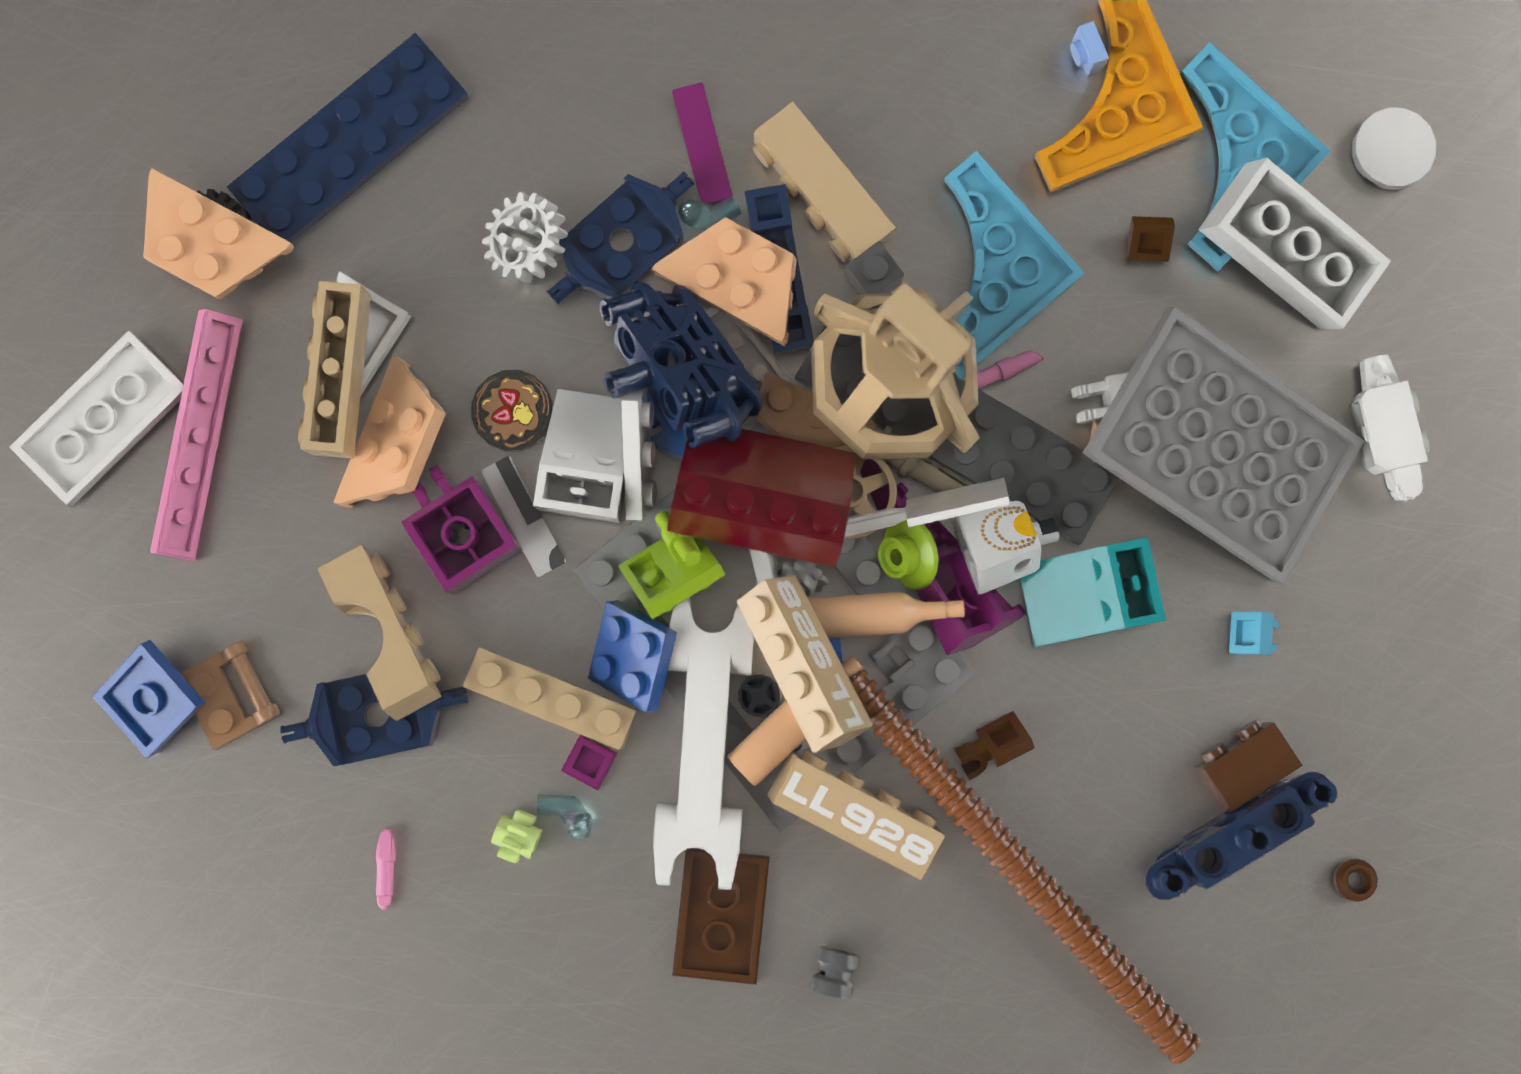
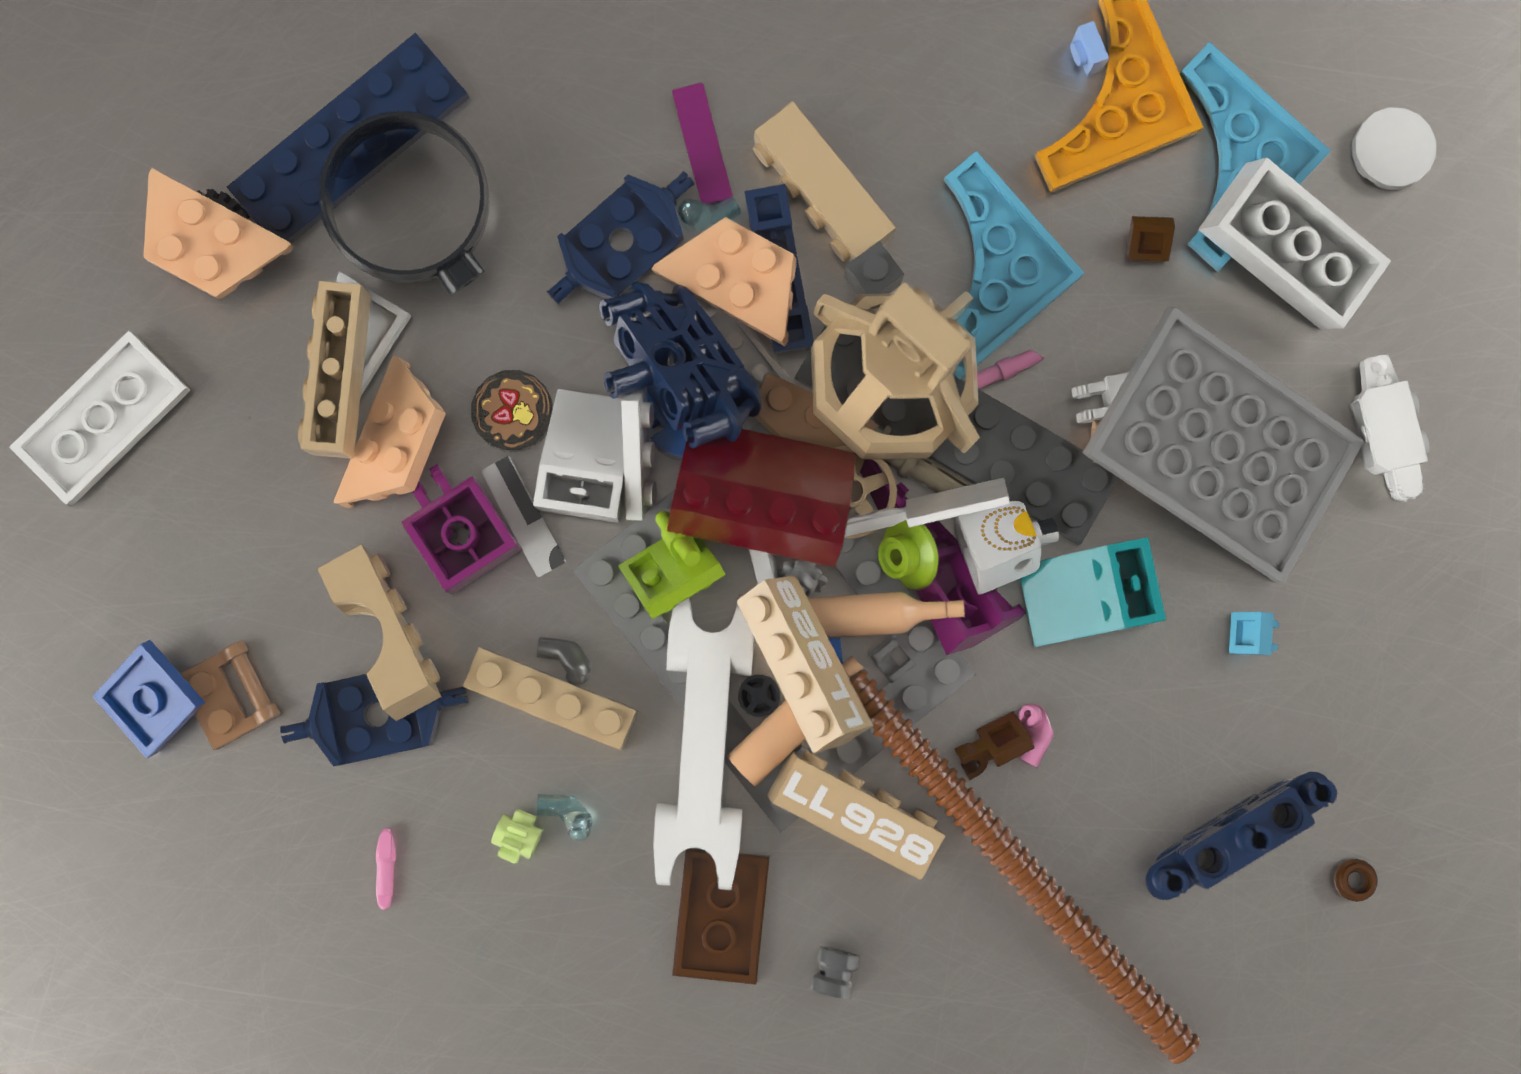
(196, 435): bright pink tile -> none
(455, 270): none -> black cylinder
(542, 226): white gear -> none
(570, 656): none -> flat silver arm
(589, 762): magenta tile -> none
(632, 655): blue plate -> none
(1040, 730): none -> bright pink arm
(1248, 765): reddish brown brick -> none

